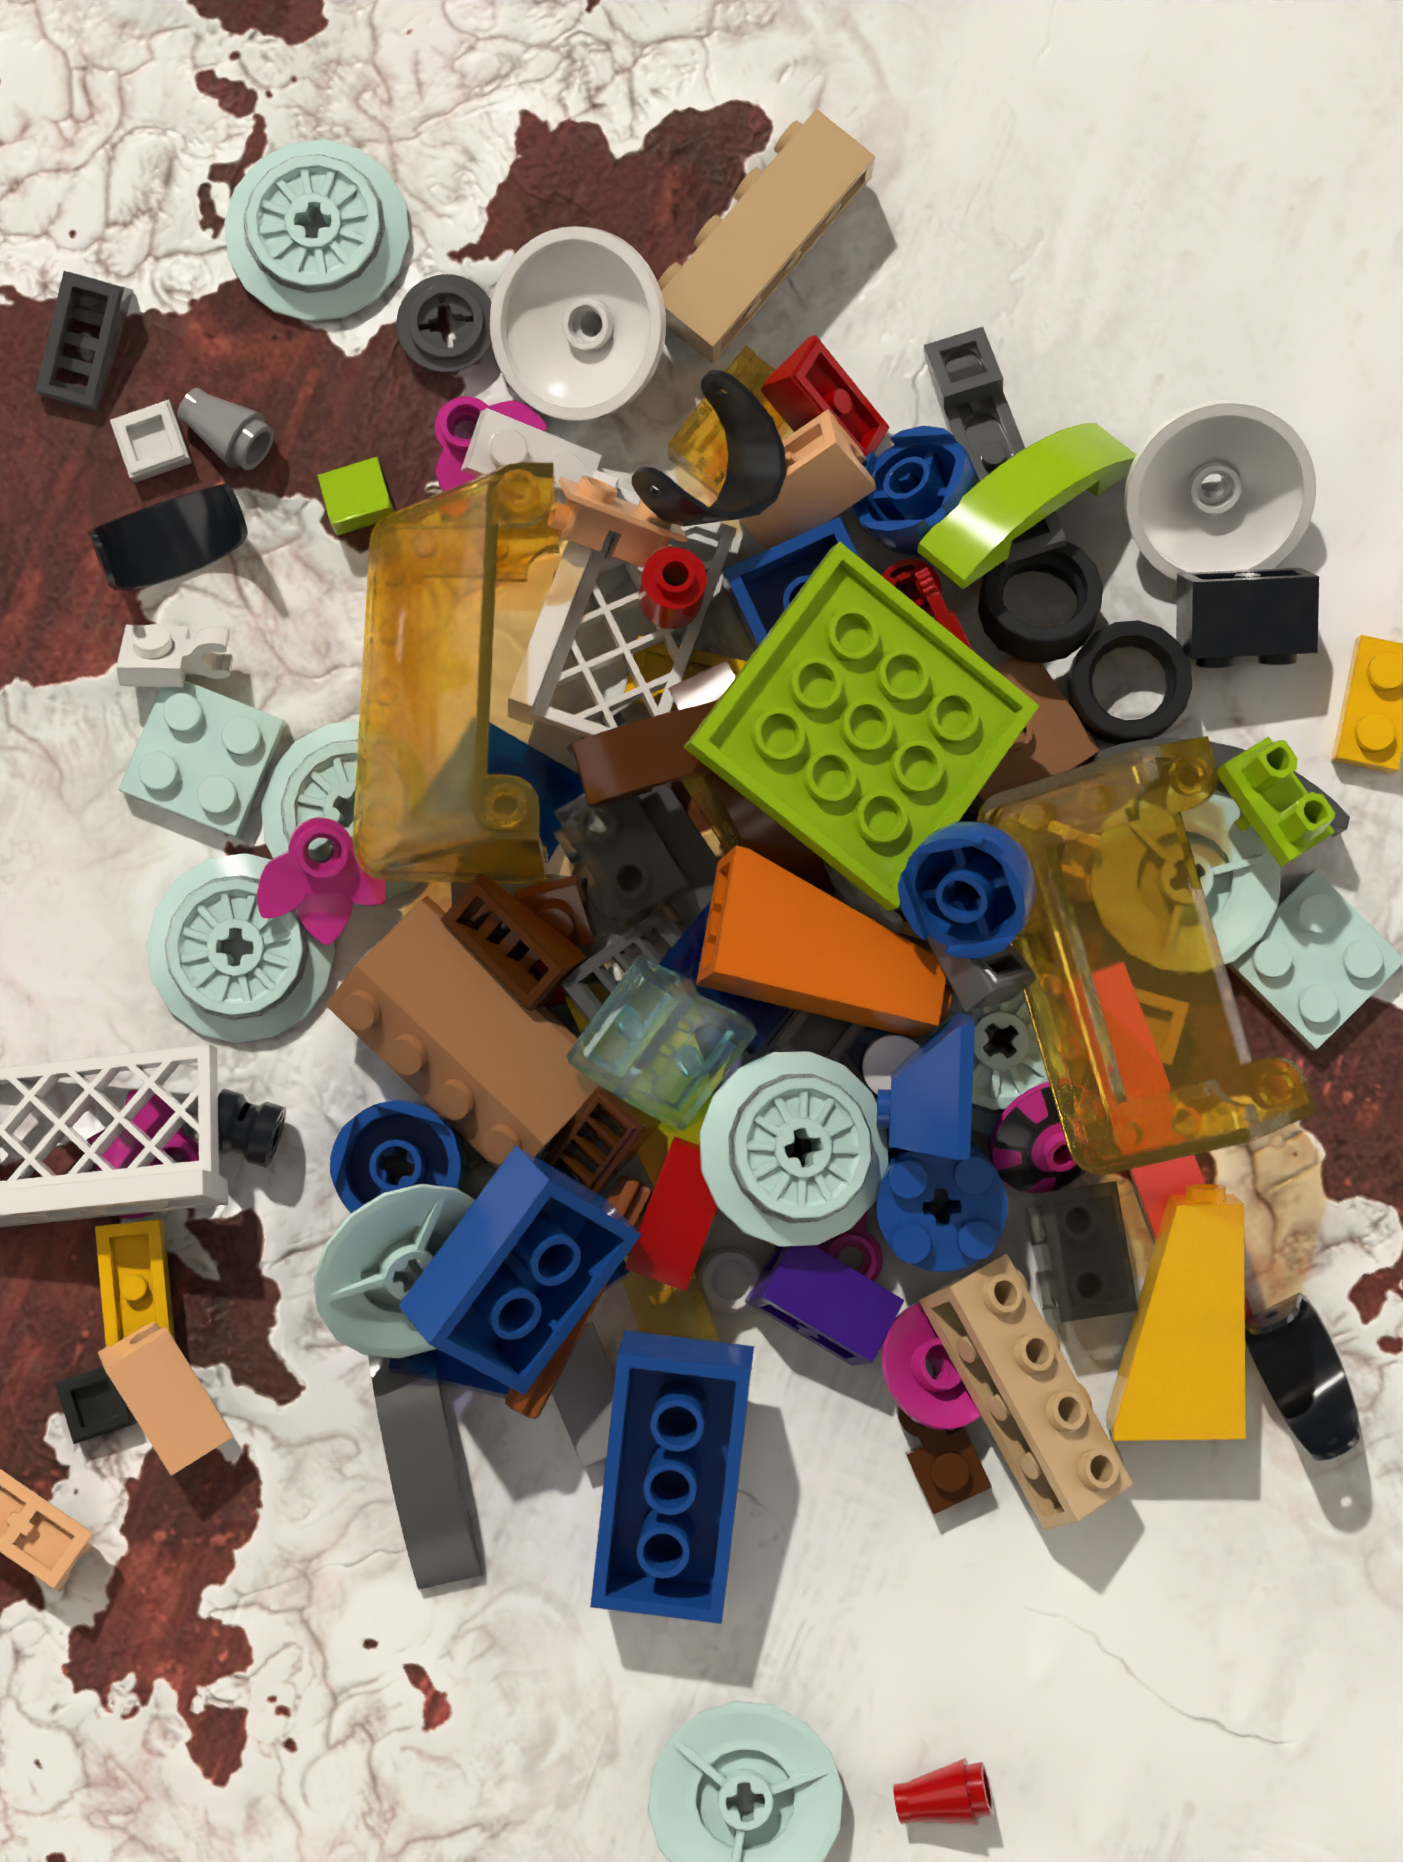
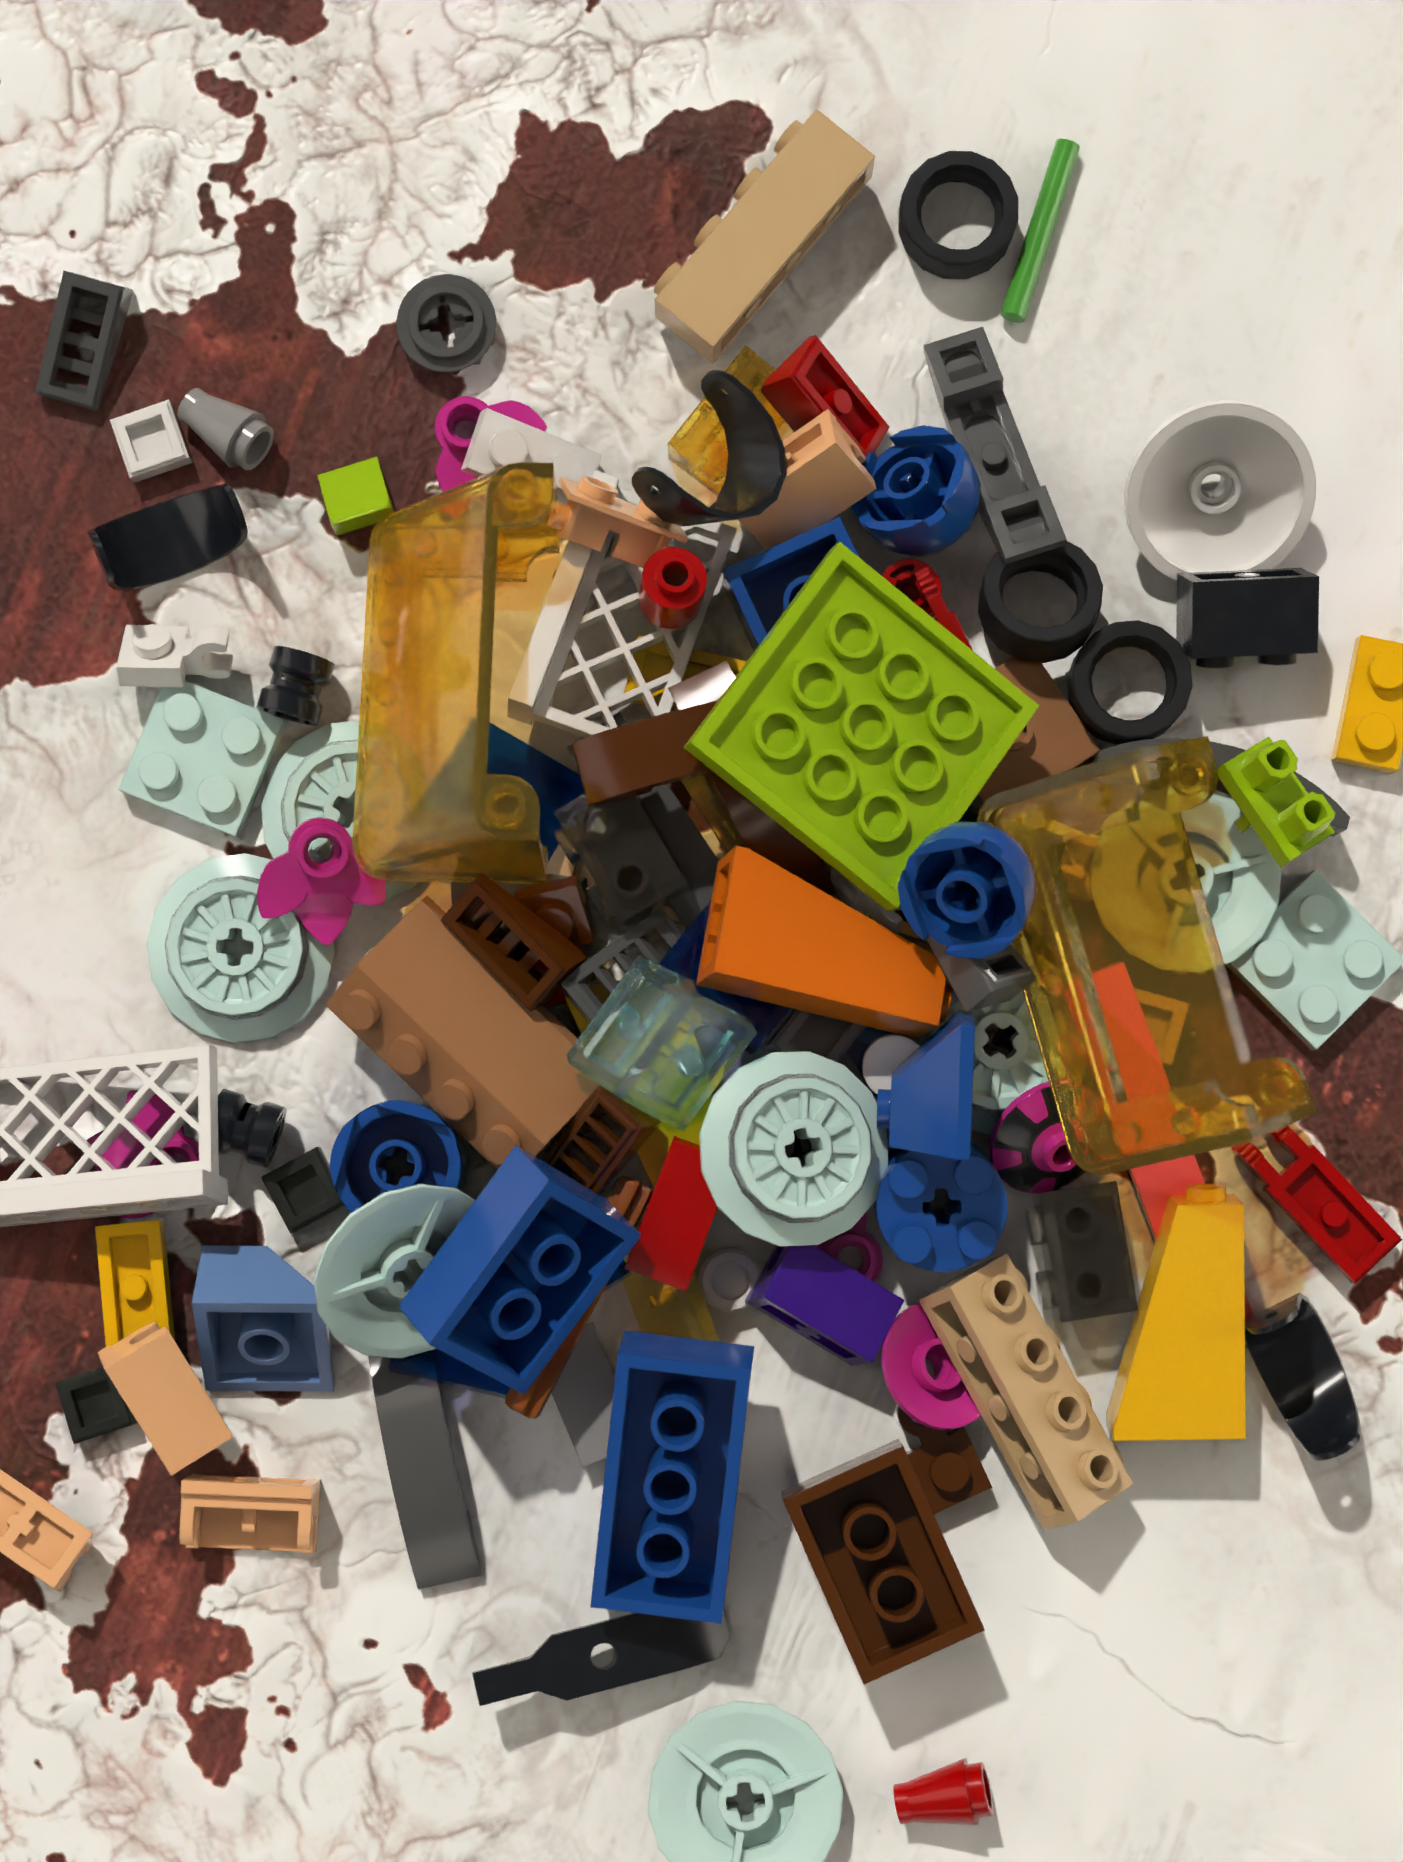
(249, 1513): none -> light nougat hinge
(258, 1323): none -> medium blue slope
(291, 699): none -> black wheel
(303, 1190): none -> pearl dark grey tile
(347, 261): light aqua piece -> none
(545, 316): white dish -> none
(642, 1648): none -> black piece
(882, 1561): none -> reddish brown brick
(978, 172): none -> black tyre
(1021, 494): lime slope -> none
(1040, 230): none -> bright green bar
(1322, 1205): none -> red hinge

